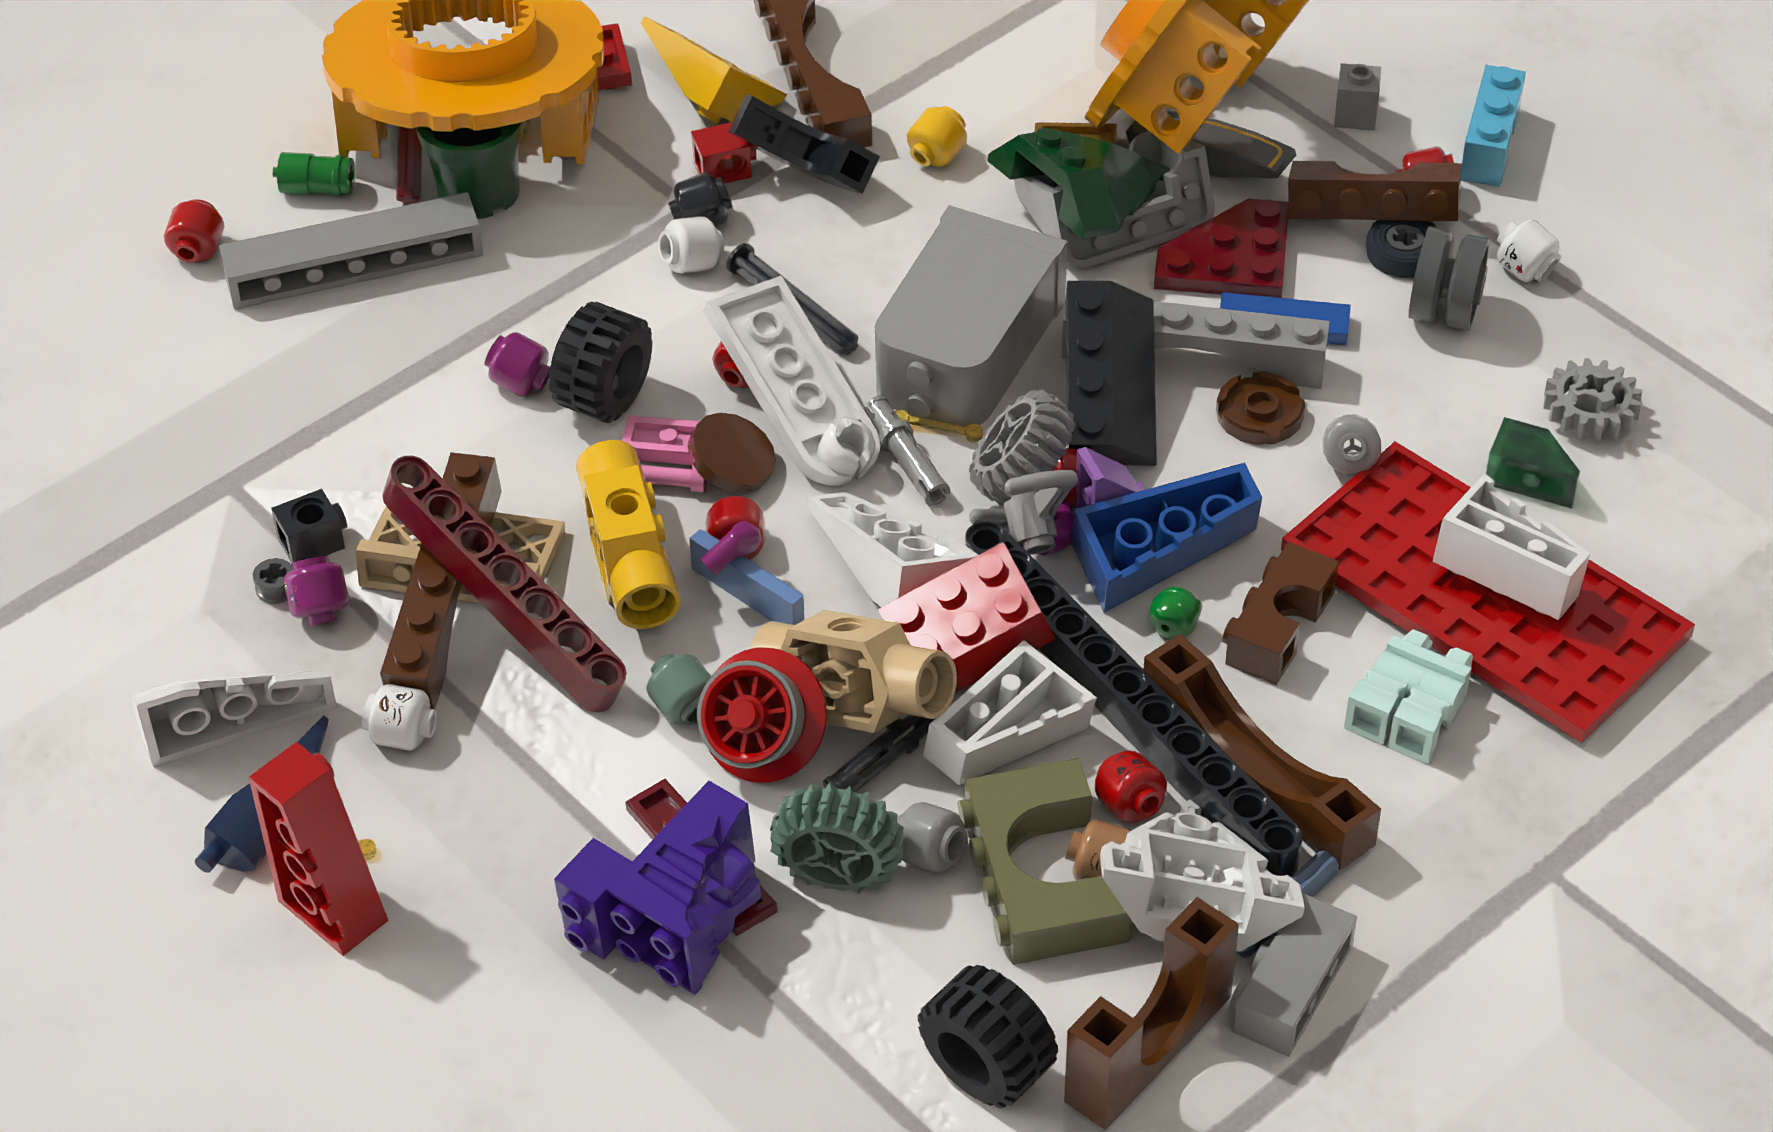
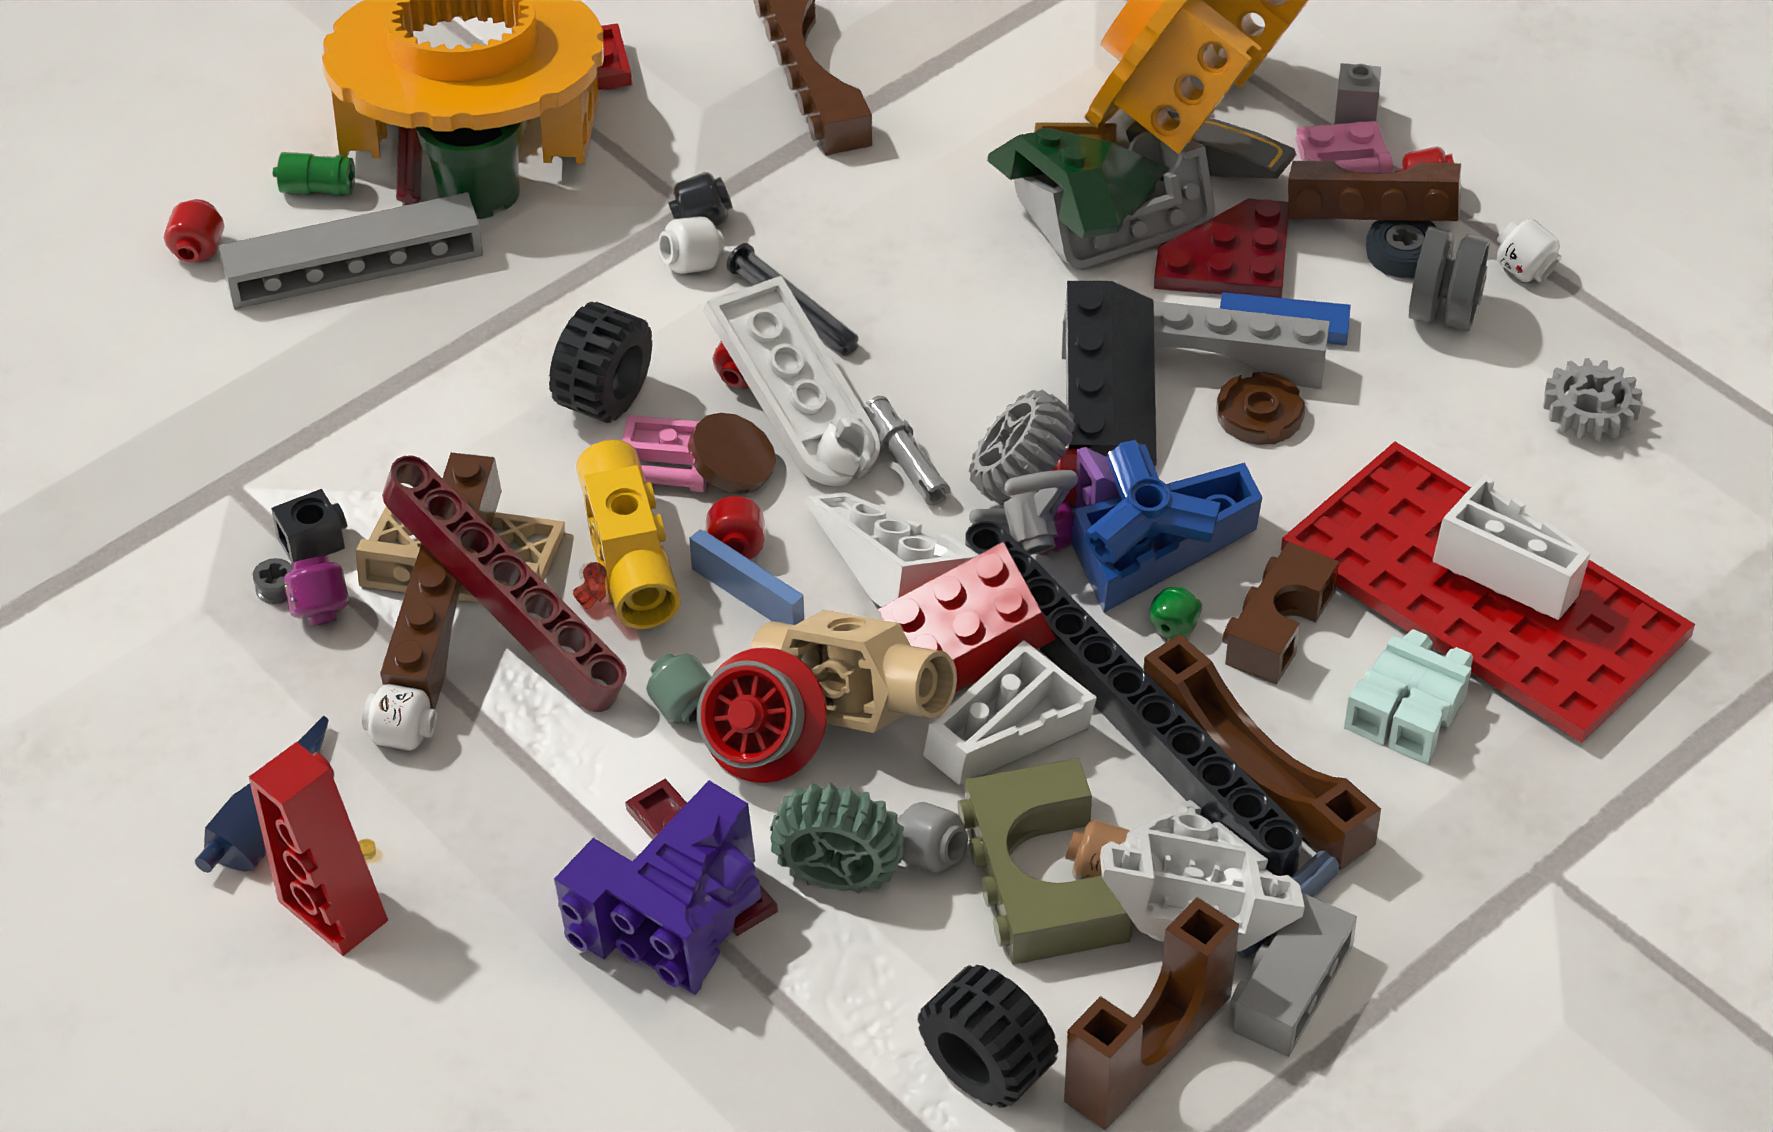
(215, 711): white wedge -> none
(518, 364): magenta head -> none
(593, 585): none -> clear red arm
(706, 76): yellow wedge -> none
(722, 153): red brick -> none
(740, 541): magenta arm -> none
(804, 147): black arch -> none
(847, 774): black pin -> none
(937, 136): yellow head -> none
(967, 317): light grey piece -> none
(972, 432): clear yellow hinge -> none
(1130, 786): red head -> none
(1133, 521): none -> blue piece
(1350, 428): light grey head -> none
(1351, 145): none -> bright pink plate
(1492, 125): medium azure arch -> none
(1532, 464): clear green slope -> none

